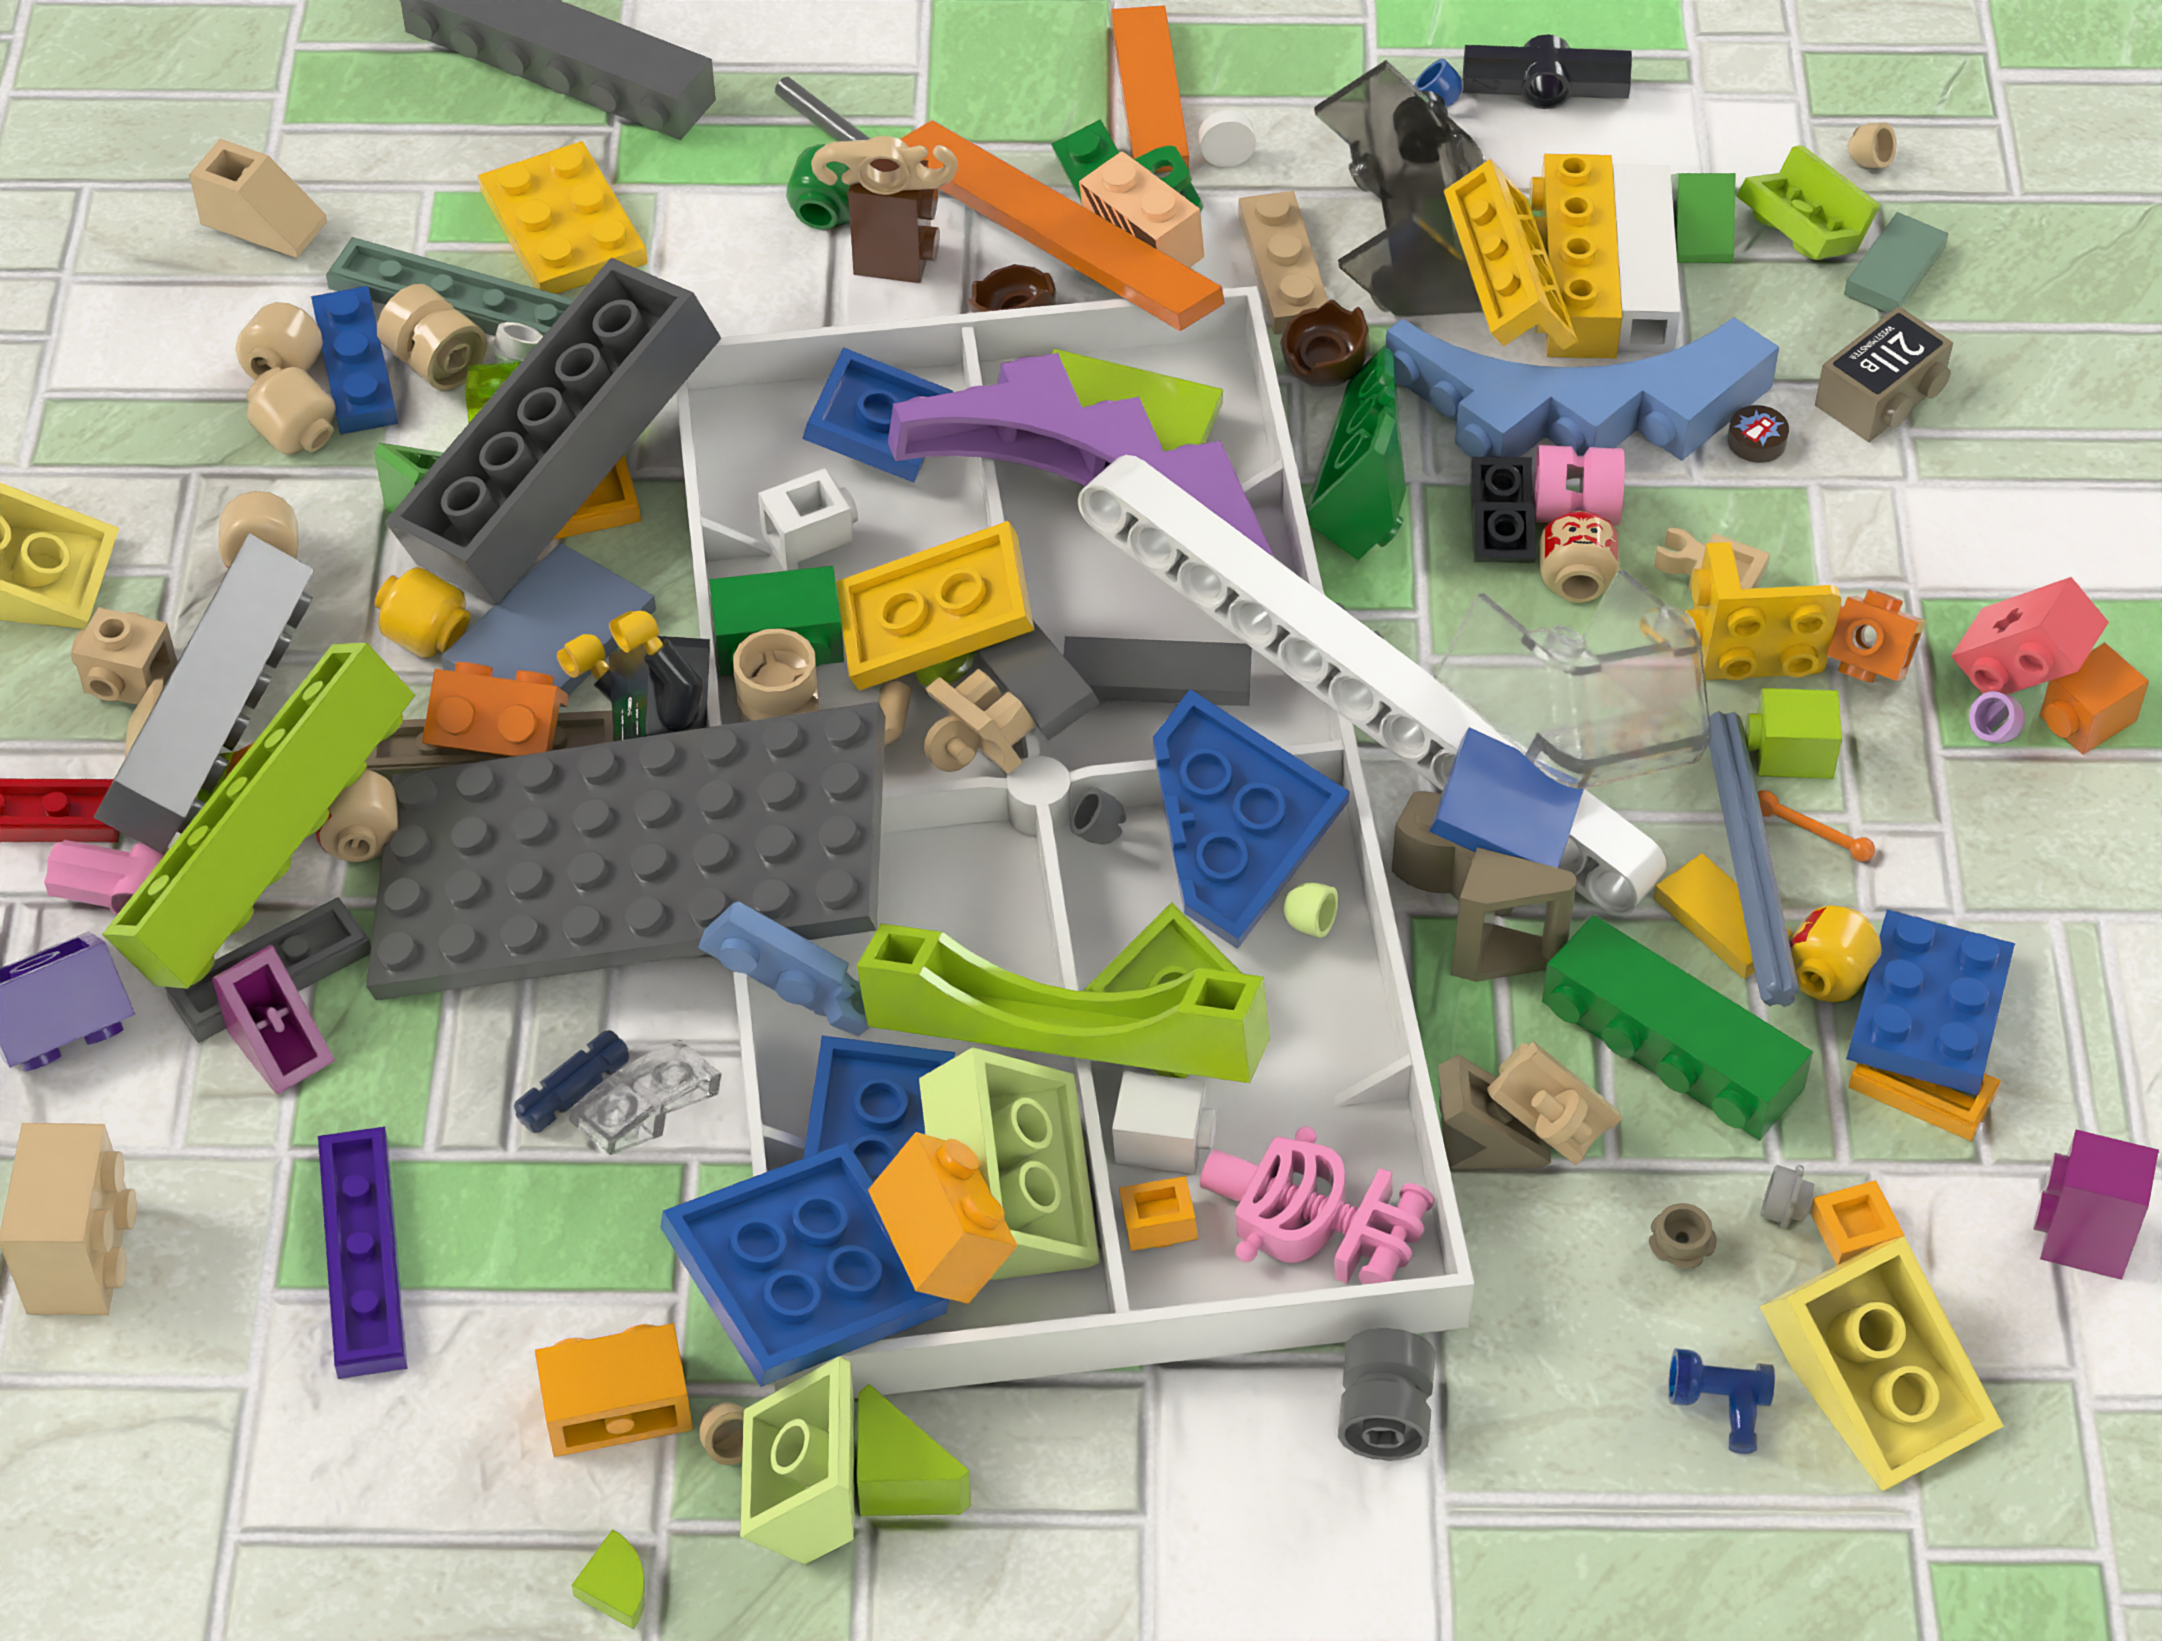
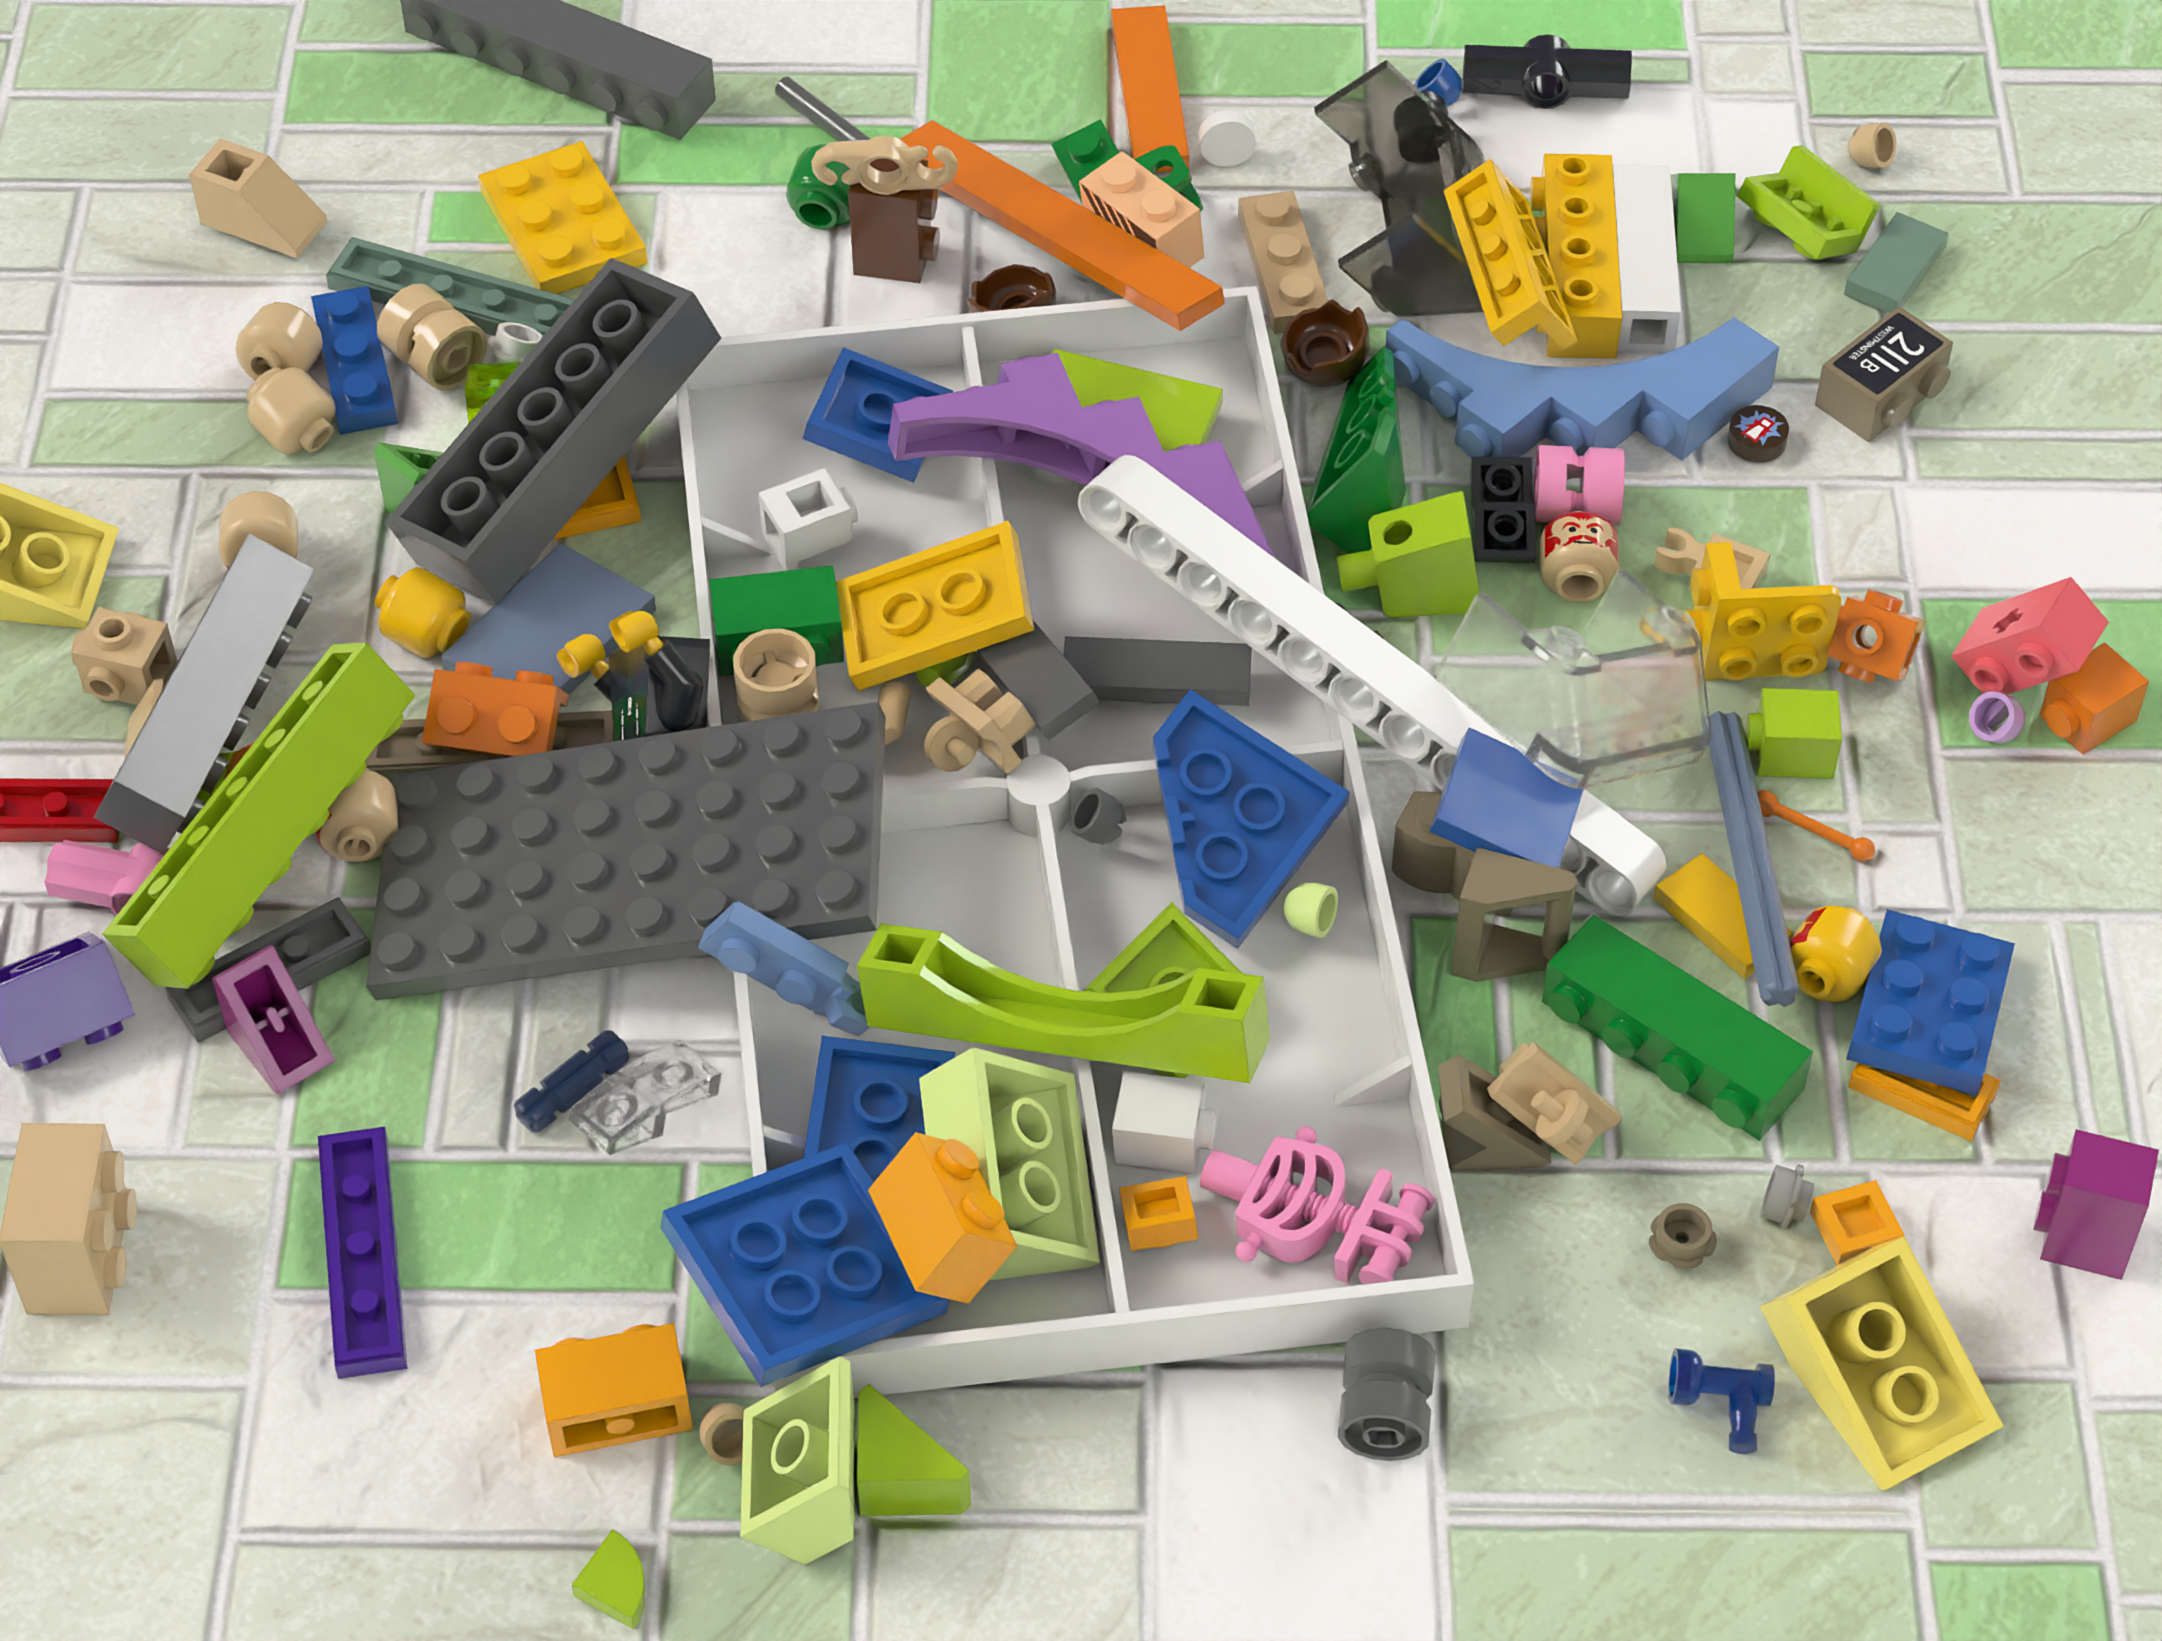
(1417, 559): none -> lime torso

